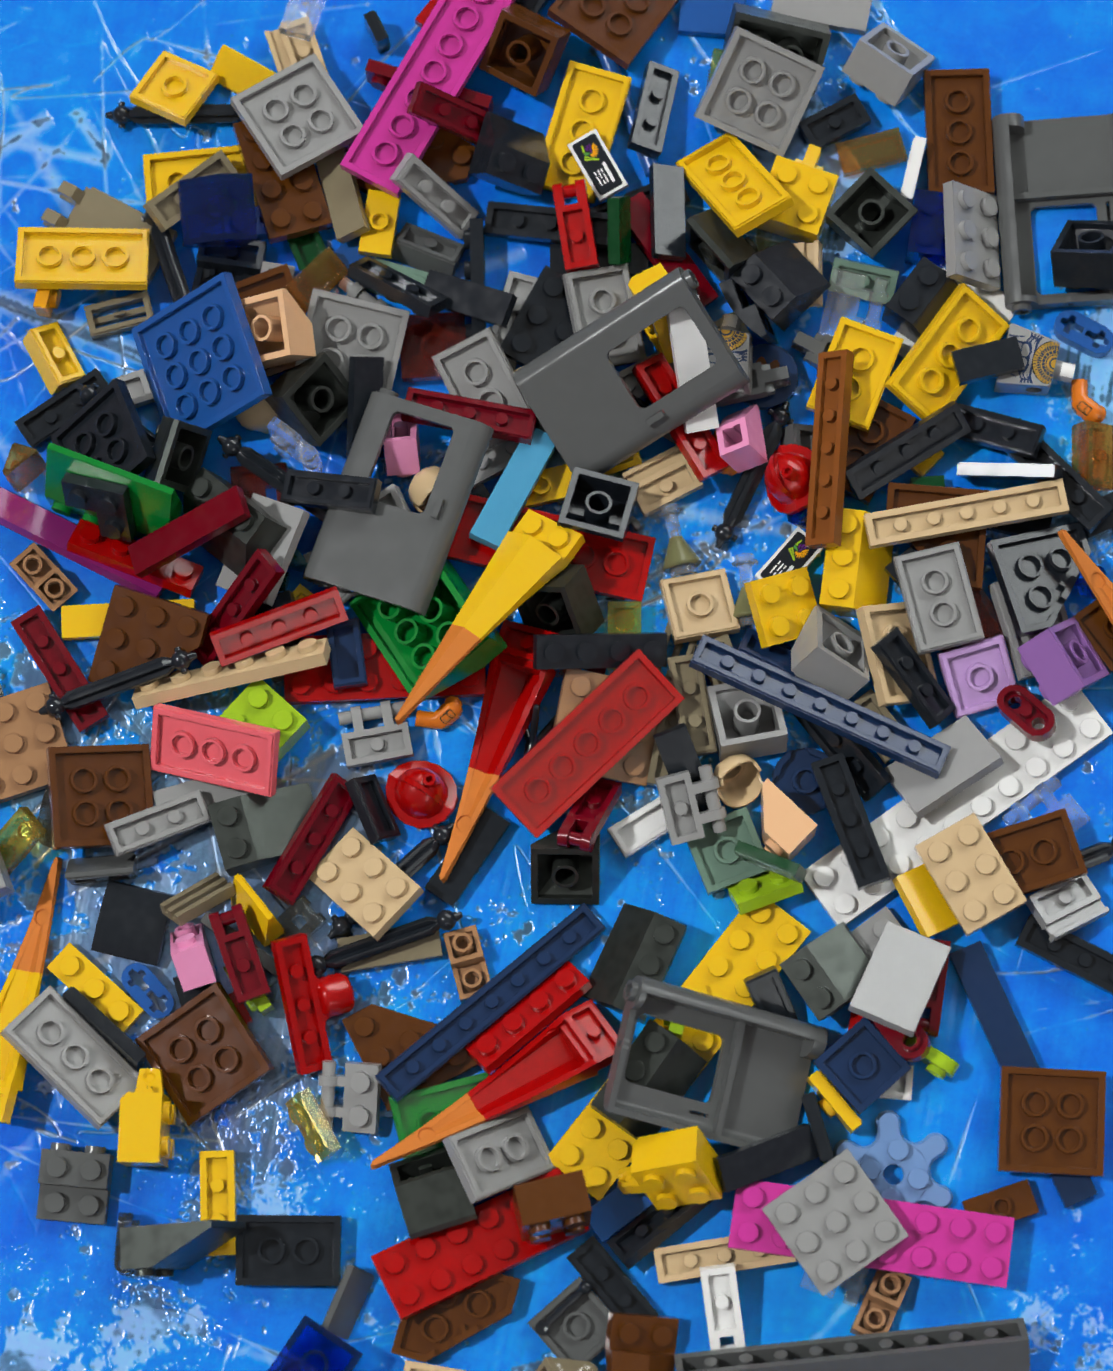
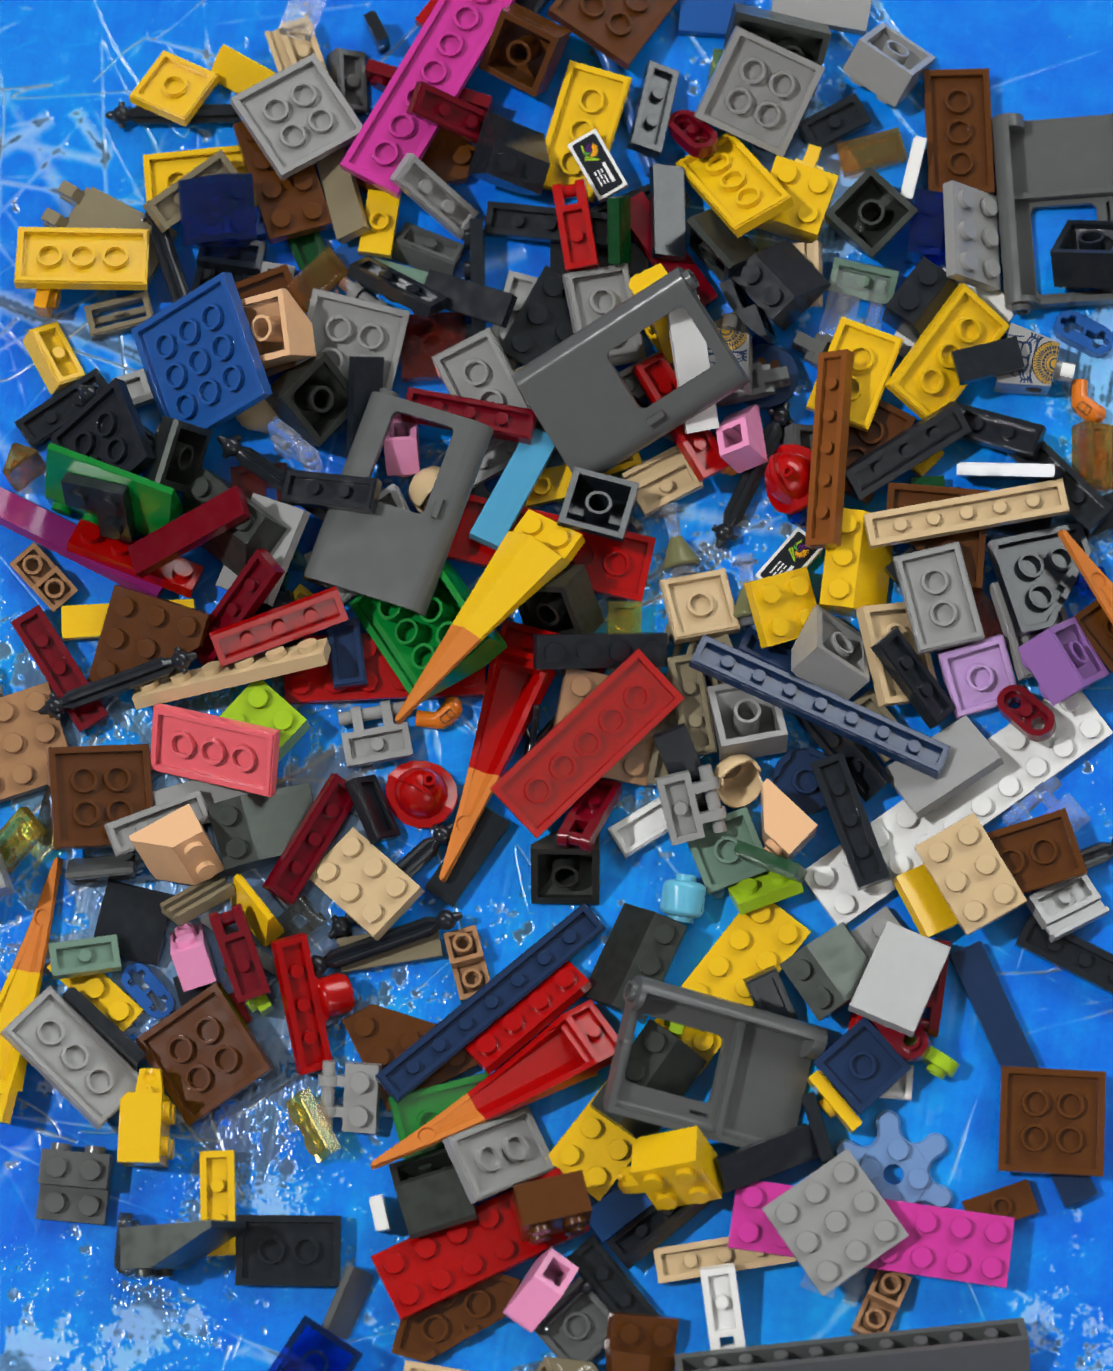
(84, 957): none -> sand green plate
(178, 848): none -> light nougat slope
(349, 75): none -> dark grey slope
(380, 1213): none -> white tile
(540, 1289): none -> bright pink slope
(683, 898): none -> medium azure head
(692, 134): none -> dark red plate

